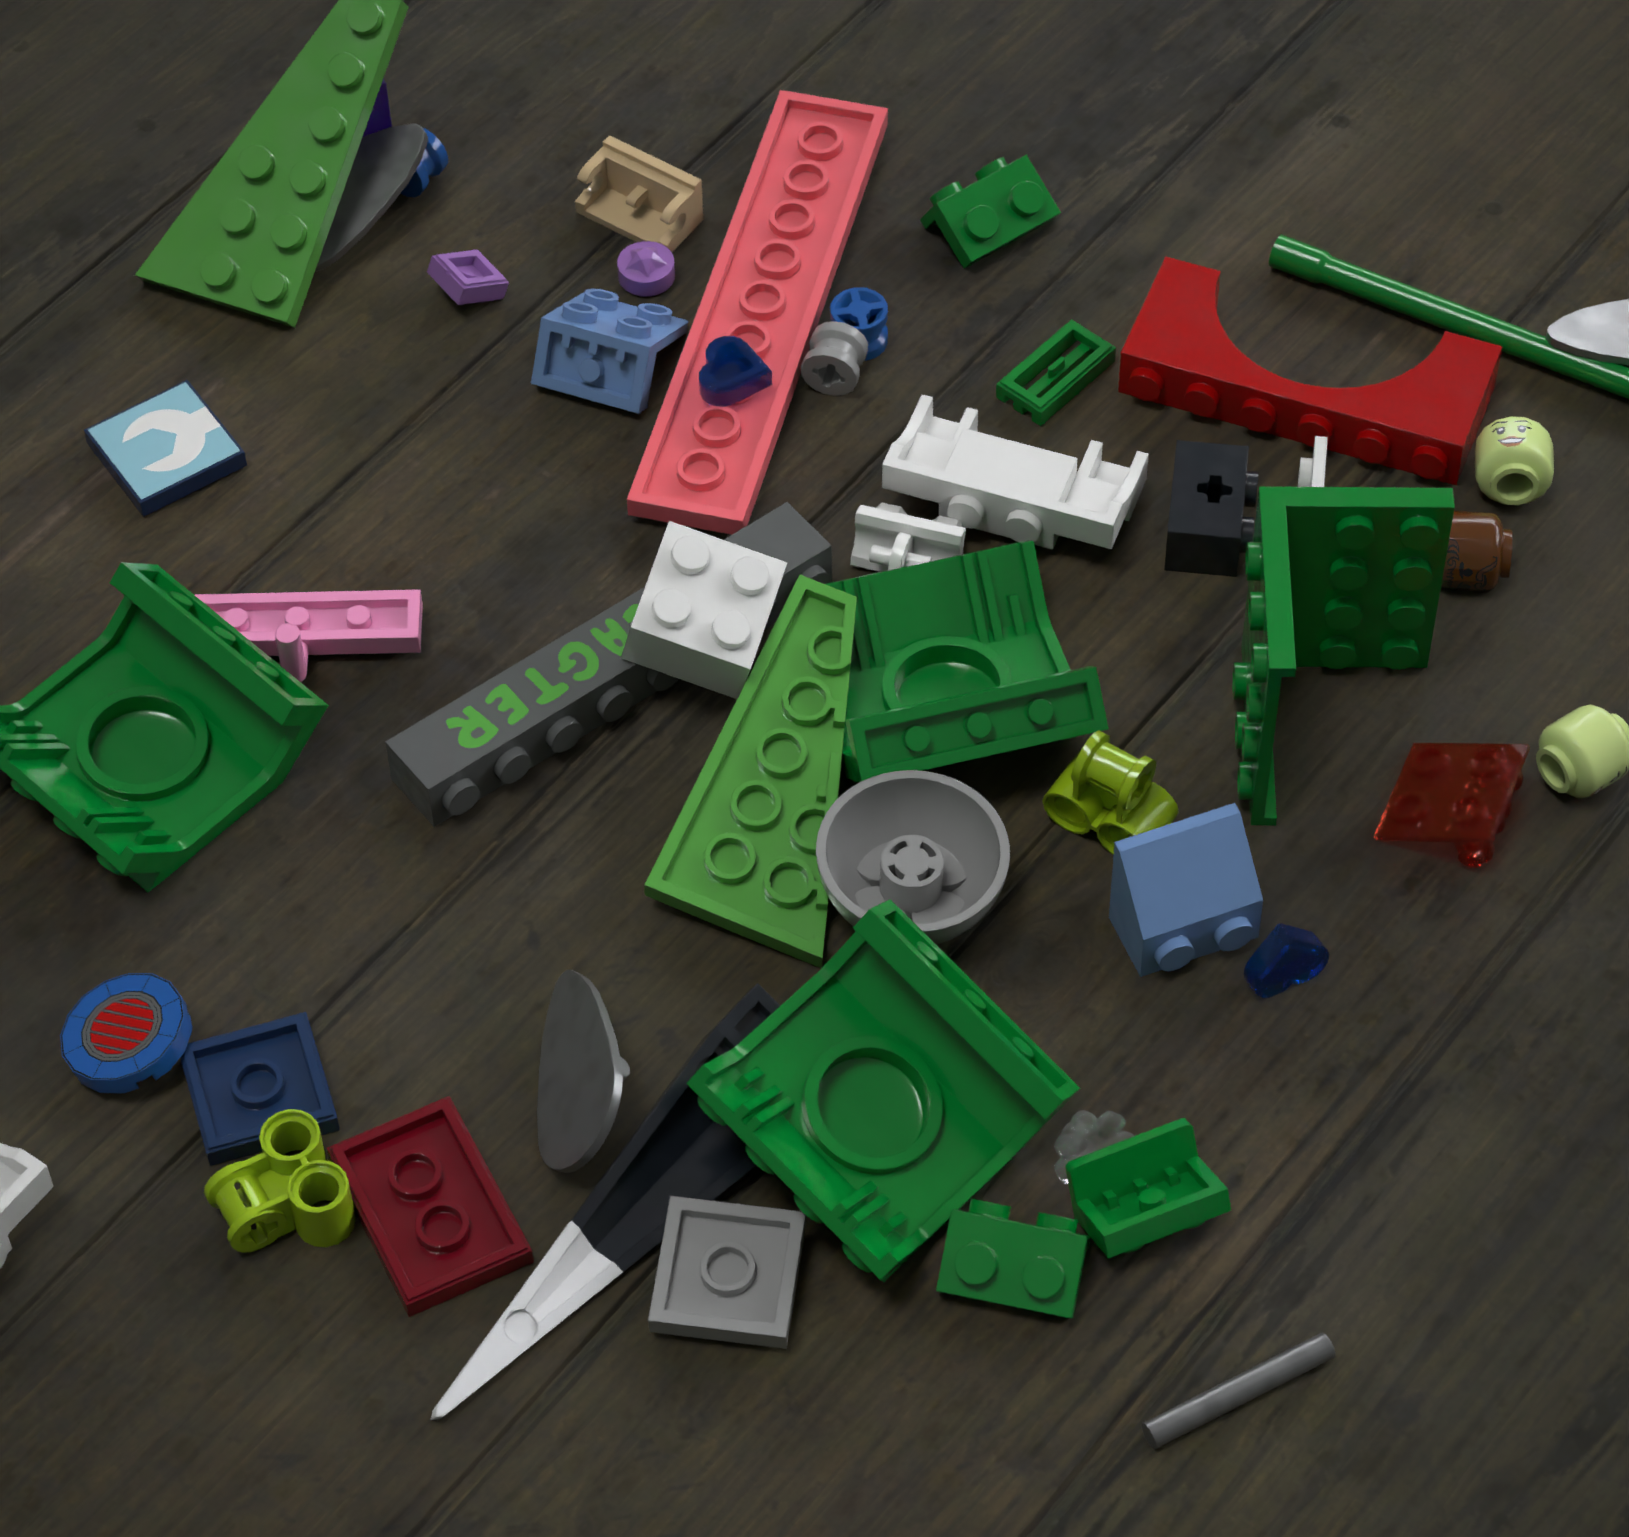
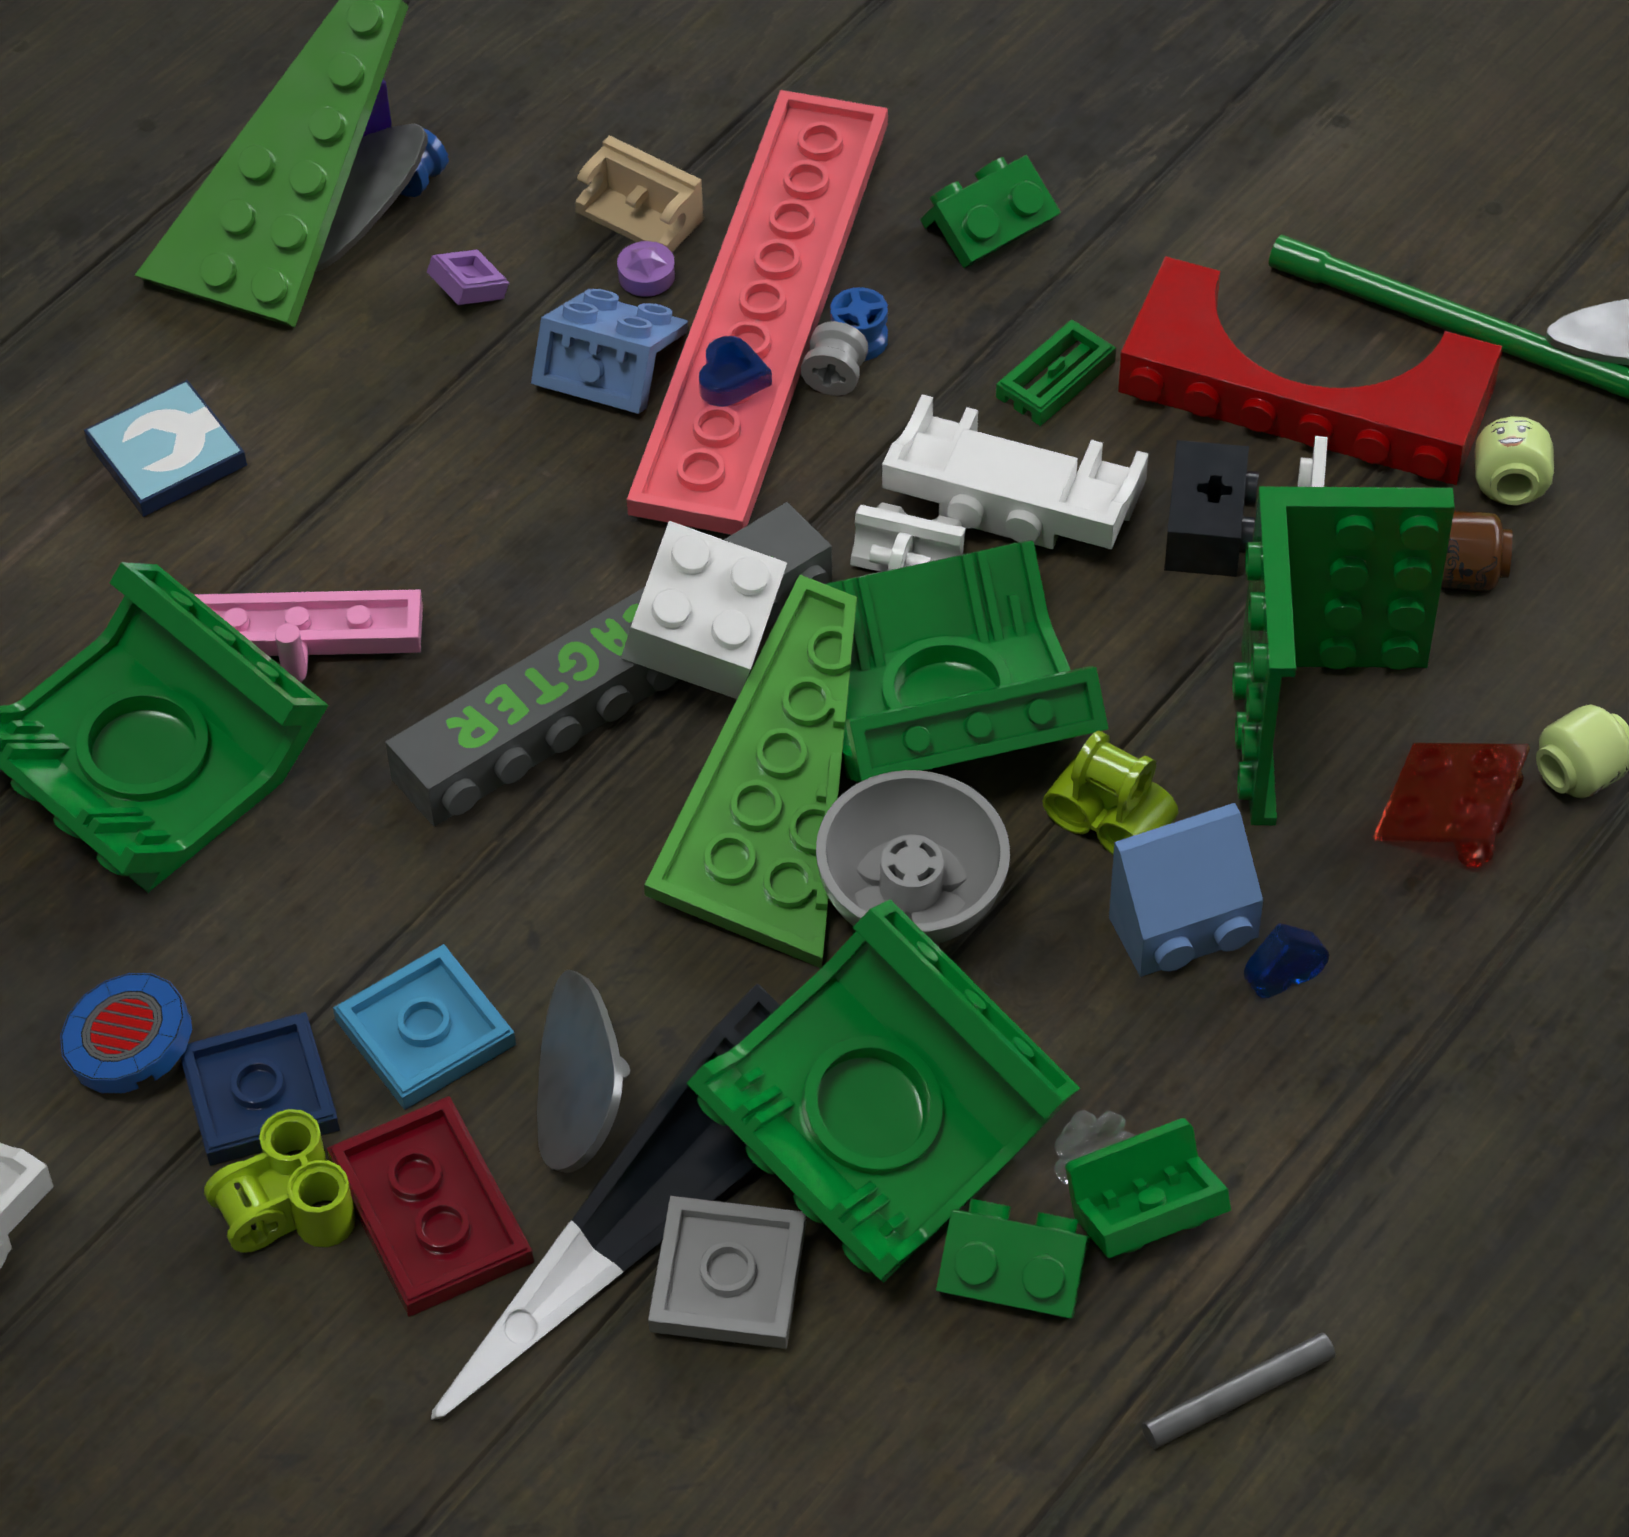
(424, 1026): none -> dark azure tile

